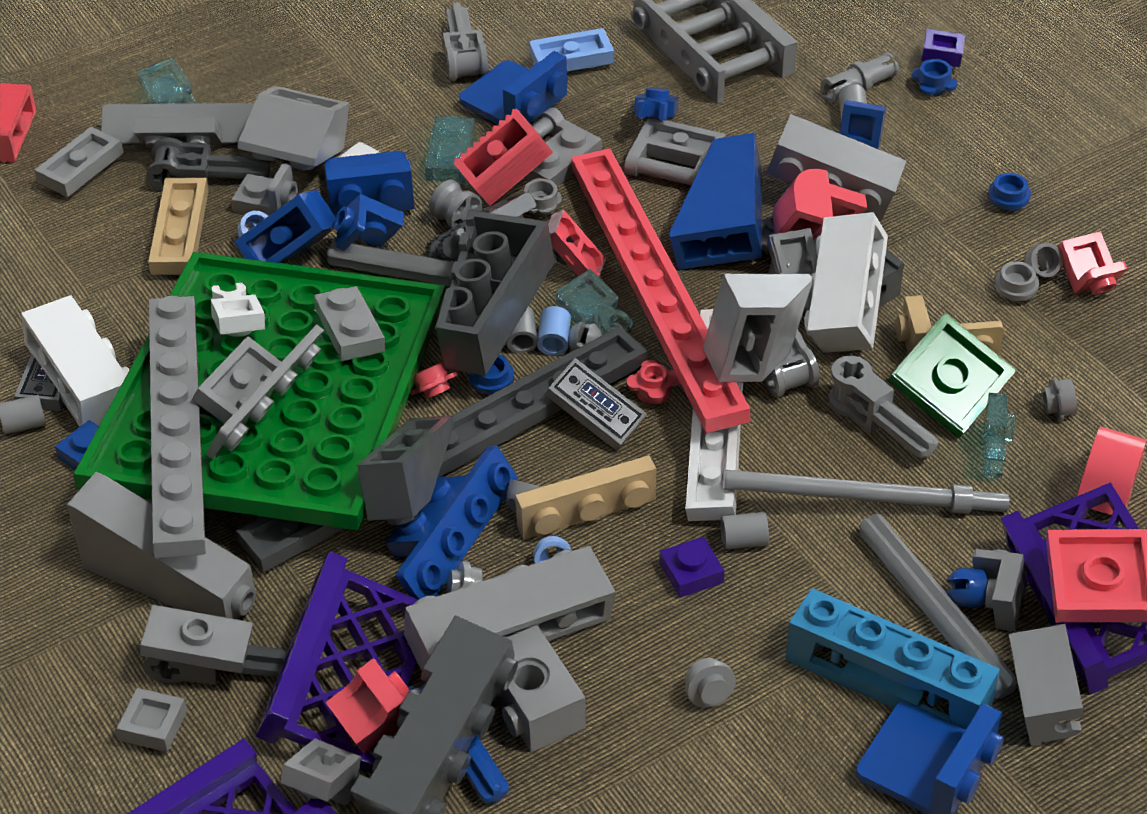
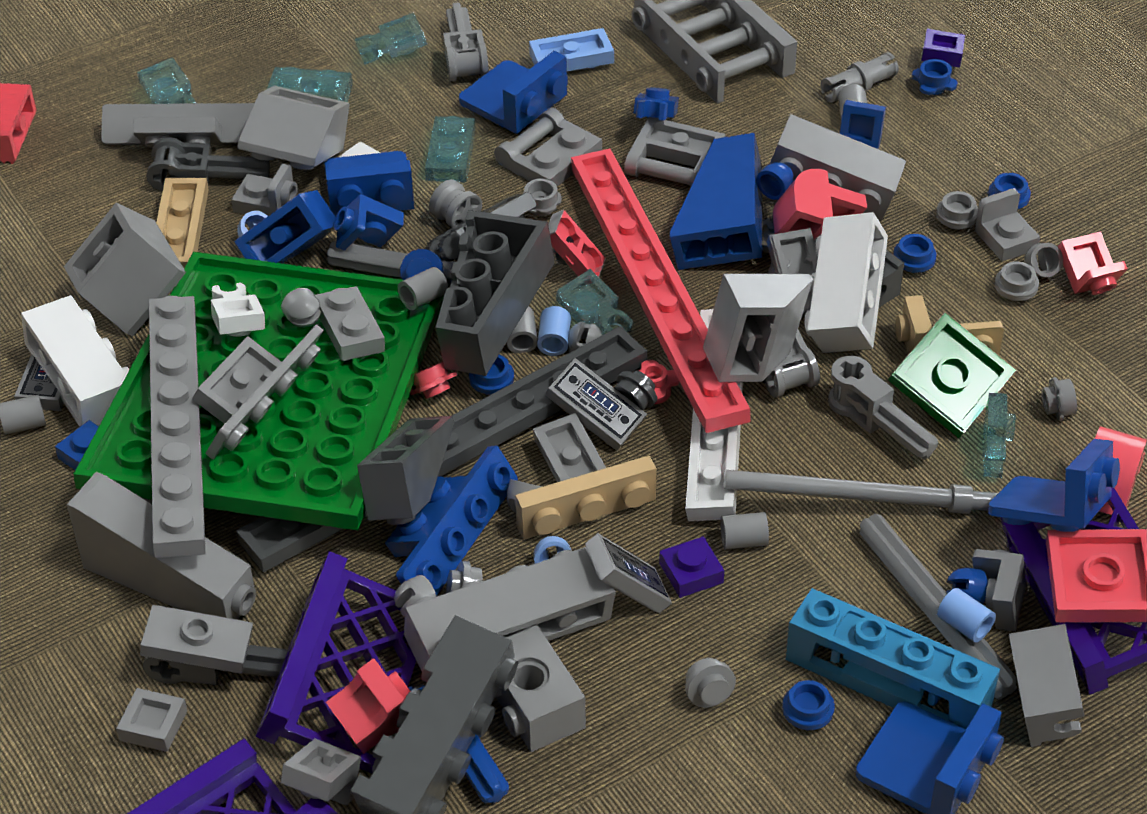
(79, 161): light grey plate -> none
(124, 267): none -> light grey slope
(301, 307): none -> light grey hinge
(316, 82): none -> clear light blue plate
(395, 37): none -> clear light blue plate
(412, 591): none -> light grey hinge
(419, 261): none -> blue plate
(422, 288): none -> light grey hinge
(503, 157): coral brick -> none
(567, 448): none -> light grey plate
(627, 573): none -> light grey tile
(637, 388): none -> dark grey plate
(774, 180): none -> blue hinge
(808, 705): none -> blue plate
(916, 253): none -> blue plate
(957, 210): none -> light grey plate
(966, 615): none -> light blue hinge
(1003, 226): none -> light grey bracket
(1066, 503): none -> blue bracket

